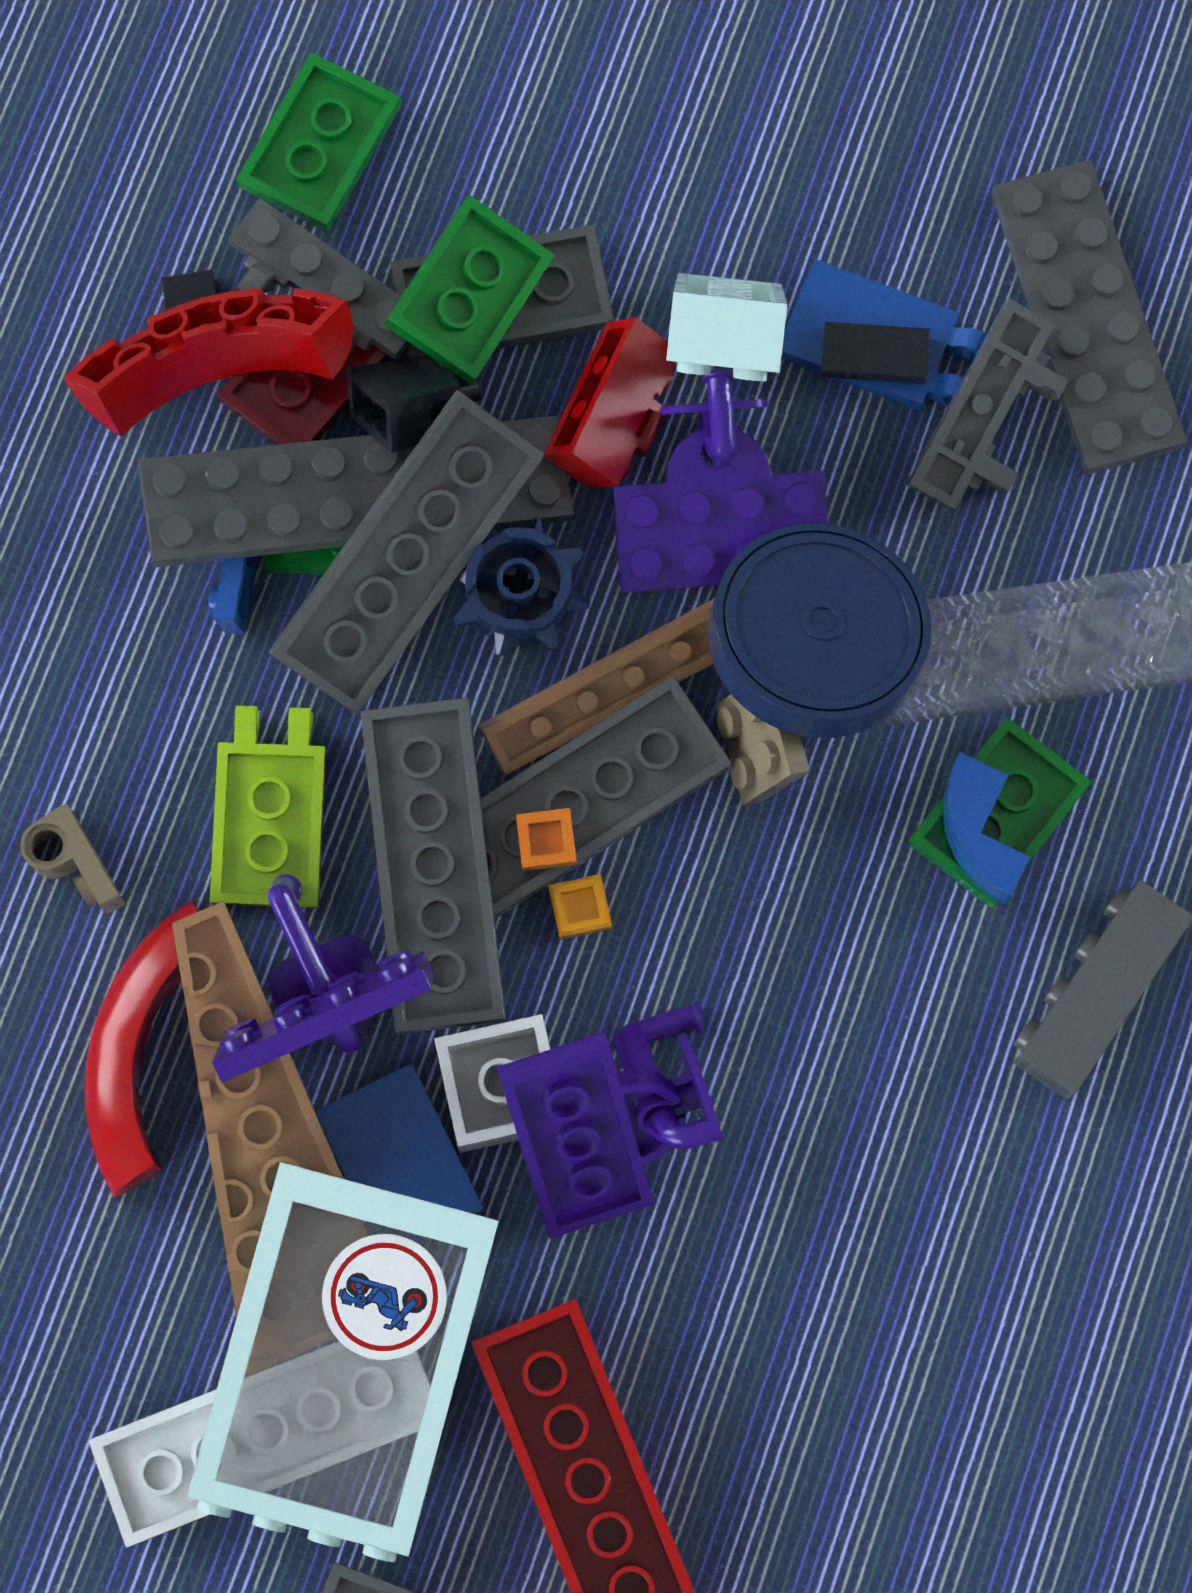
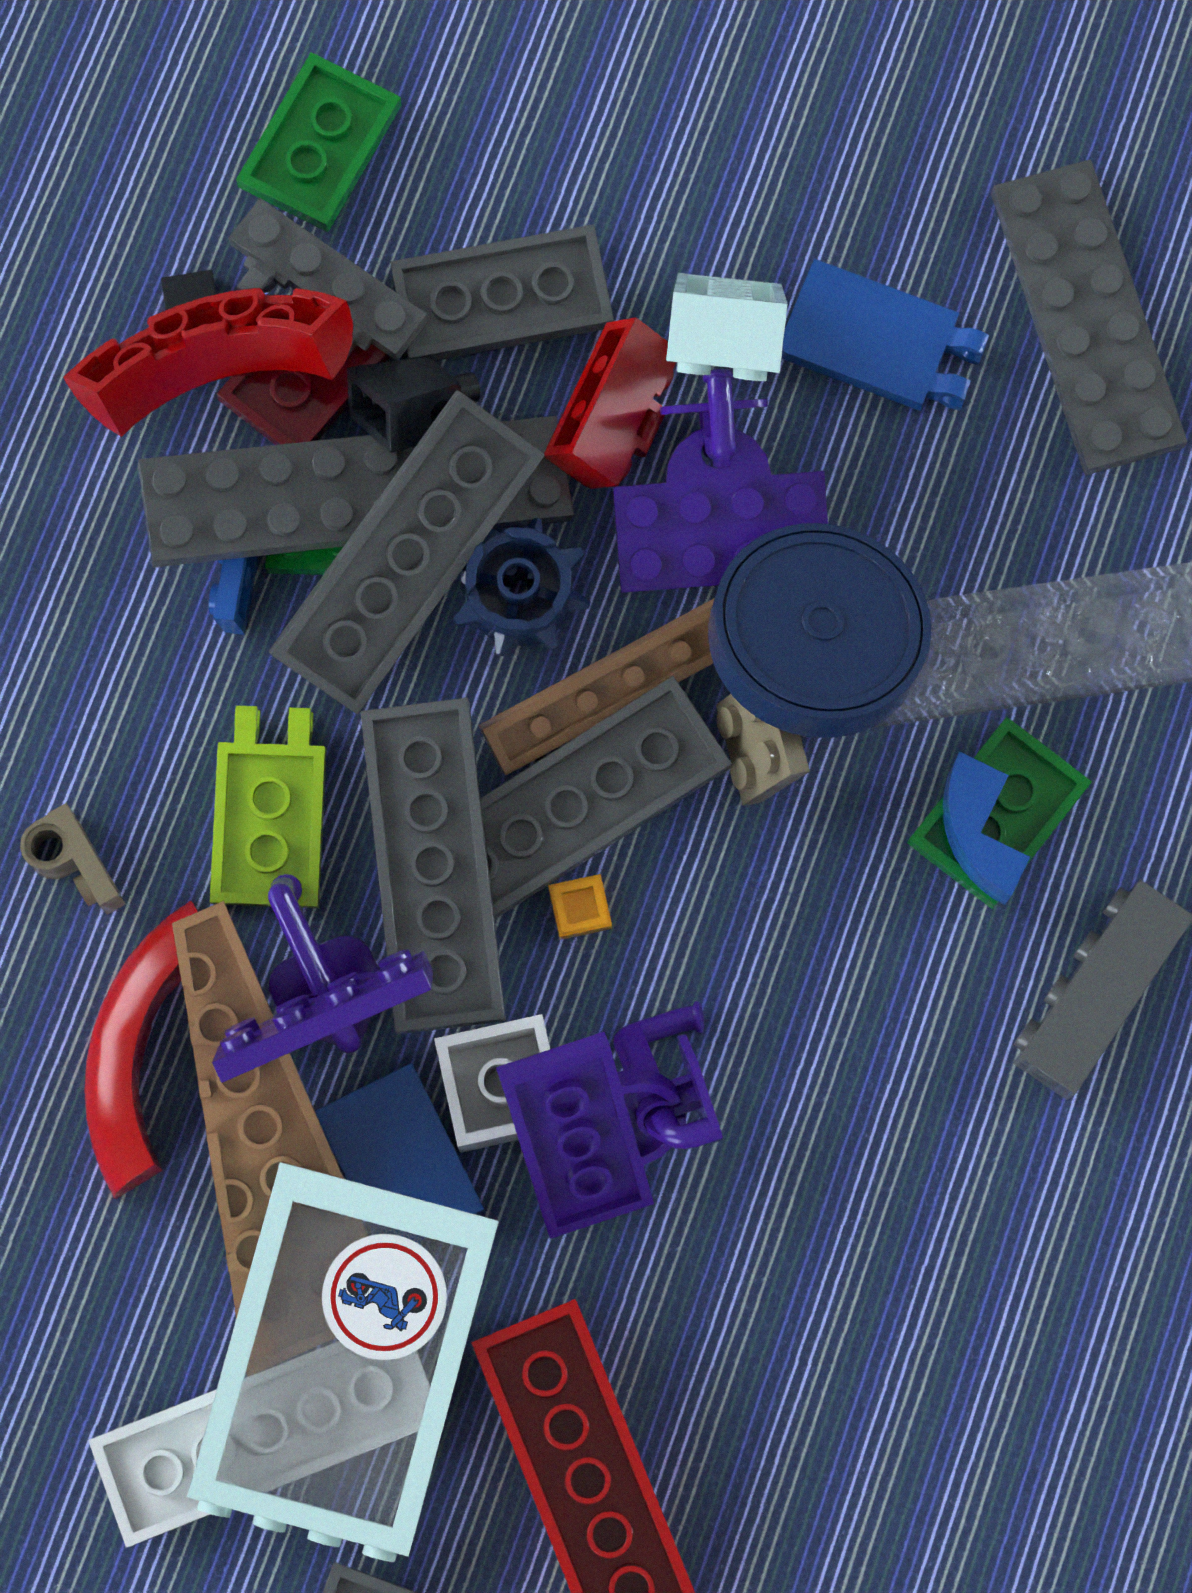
(469, 289): green plate -> none
(546, 839): orange plate -> none
(875, 352): black tile -> none
(1002, 369): dark grey hinge -> none

